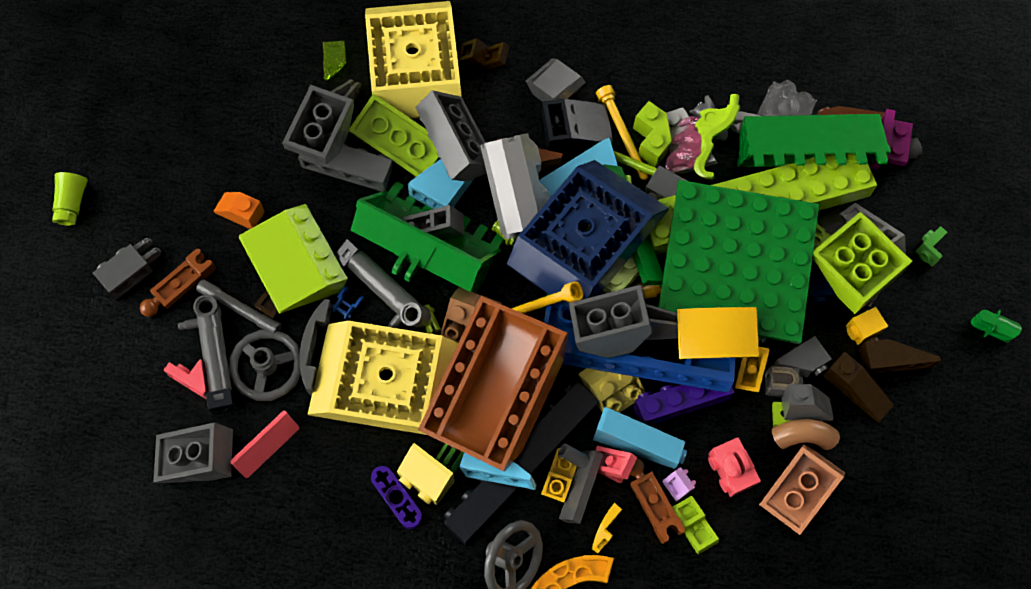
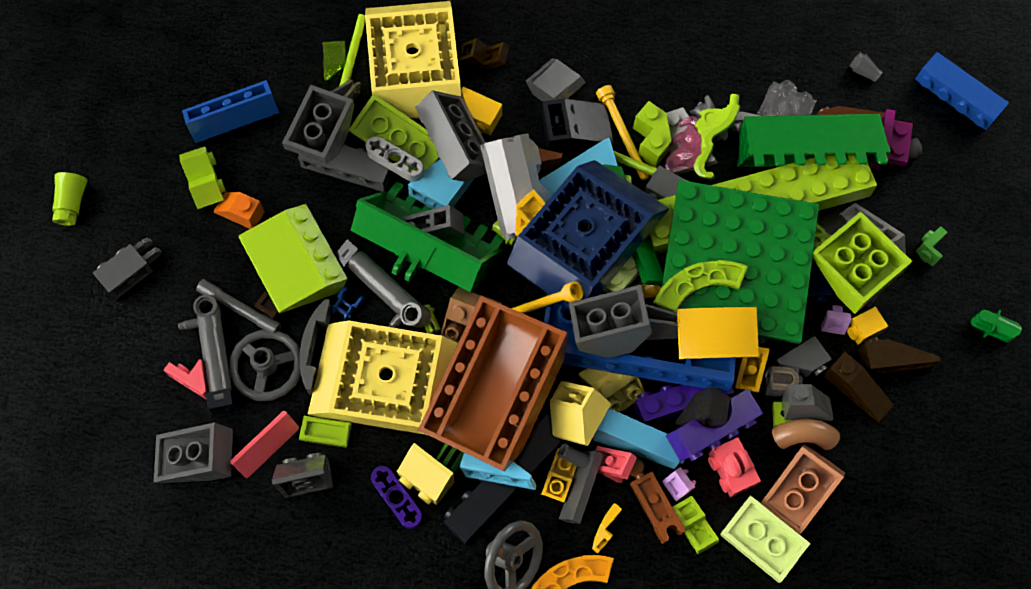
(178, 283): dark orange plate -> none
(201, 177): none -> lime brick
(230, 111): none -> blue brick
(303, 476): none -> dark grey slope
(325, 431): none -> lime tile
(353, 49): none -> lime bar
(399, 167): none -> light grey beam
(482, 109): none -> yellow slope
(526, 210): none -> yellow slope
(577, 412): none -> light yellow slope
(693, 437): none -> dark purple arch
(697, 277): none -> lime tile
(707, 408): none -> clear smoke slope
(765, 539): none -> yellowish green plate
(836, 321): none -> lavender tile
(866, 67): none -> dark grey cone
(961, 91): none -> blue brick

